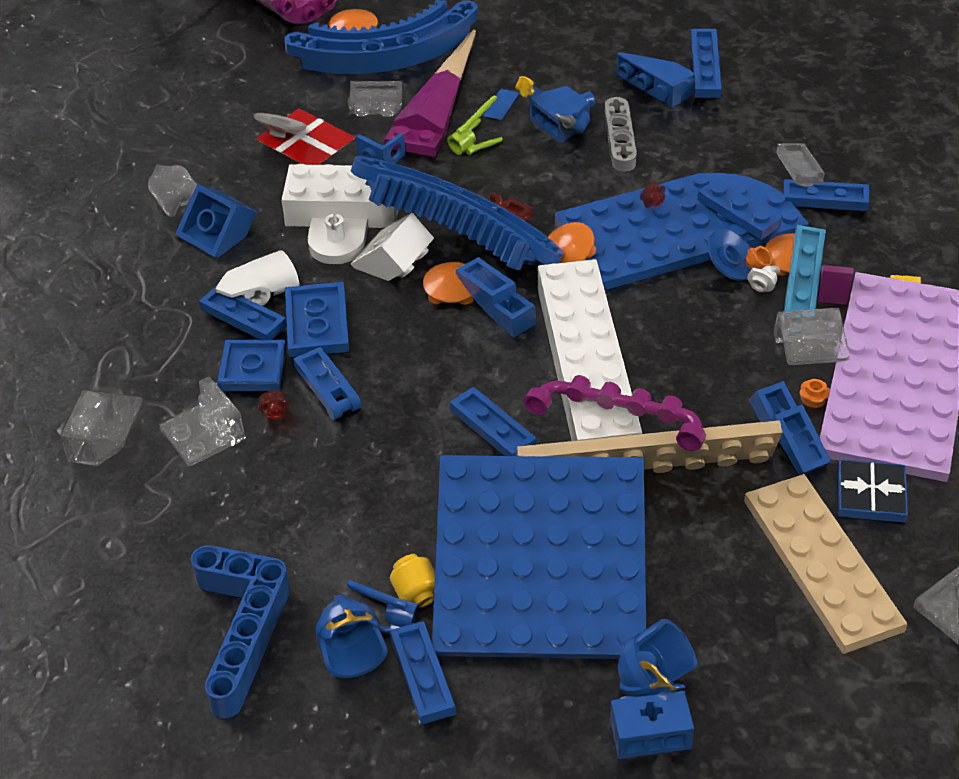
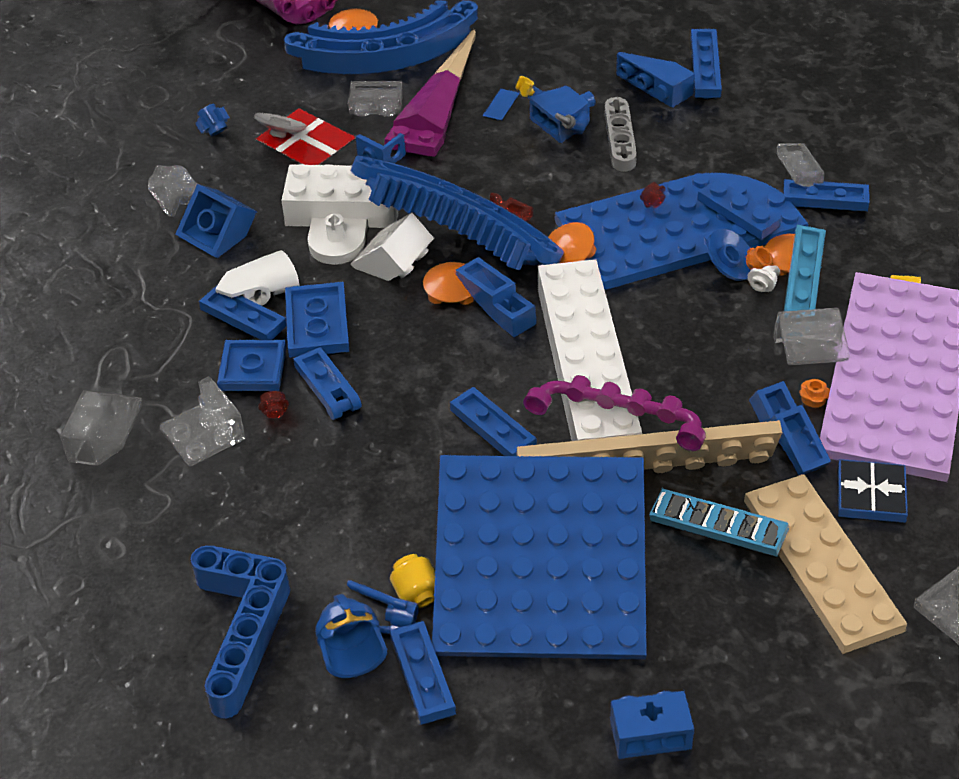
(212, 120): none -> blue gear
(464, 138): lime plant -> none
(655, 660): blue helmet -> none
(719, 522): none -> tile
(835, 284): magenta slope -> none

